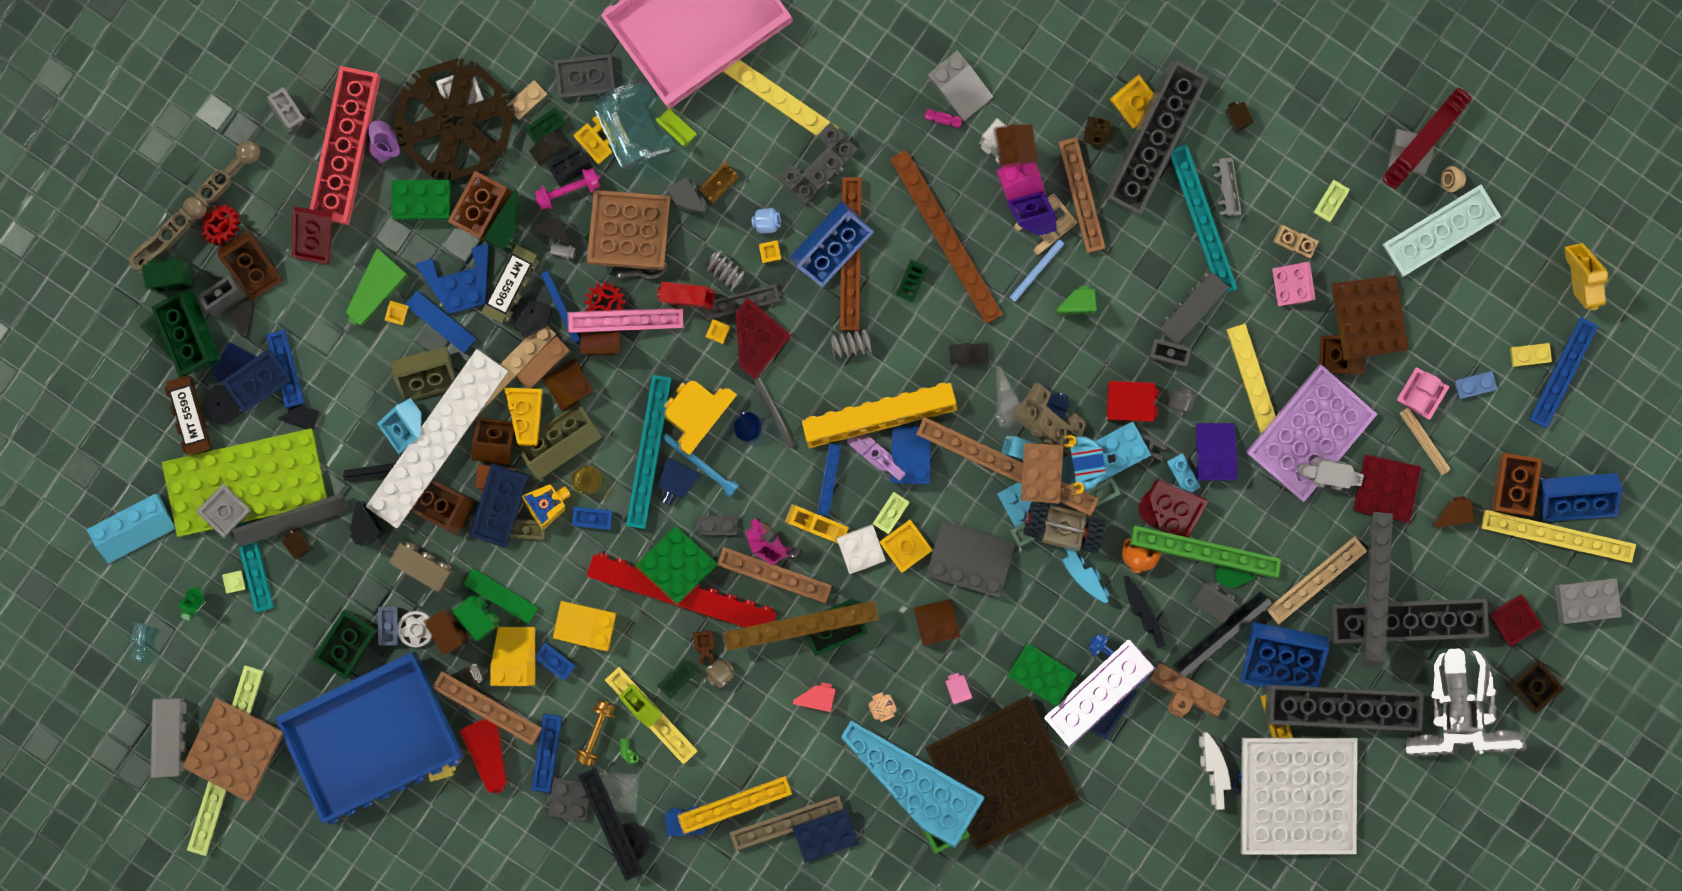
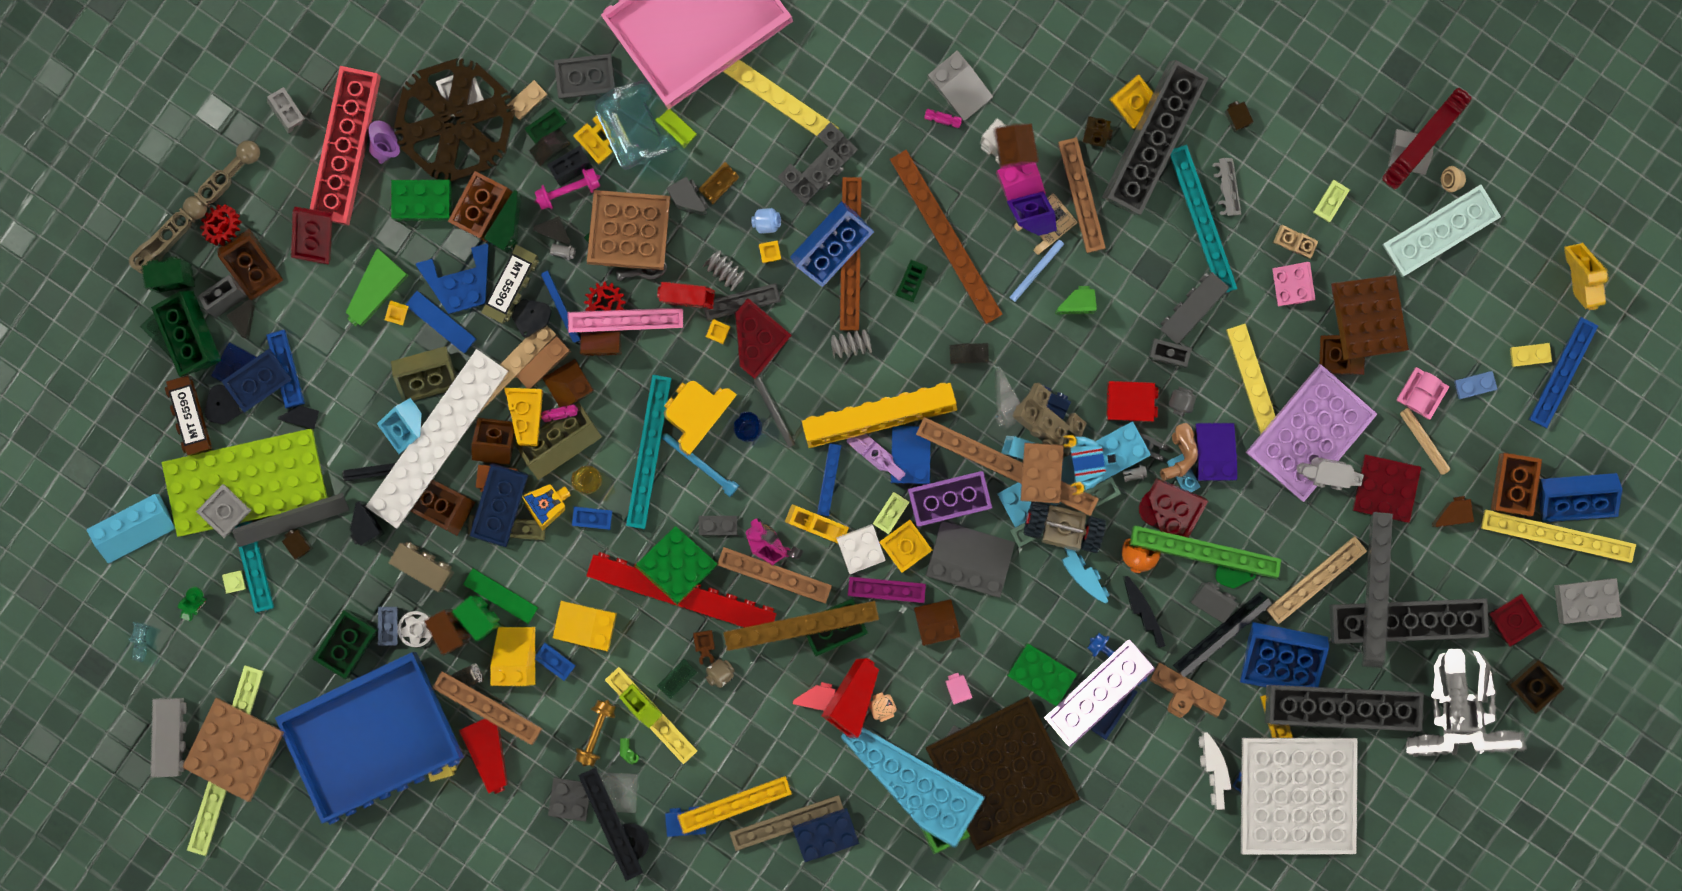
(546, 753): blue tile -> none
(559, 413): none -> dark pink axle
(676, 480): dark blue torso -> none
(852, 698): none -> red slope
(886, 589): none -> magenta plate
(949, 498): none -> medium lavender brick
(1134, 474): none -> light grey pin
(1184, 439): none -> medium nougat piece

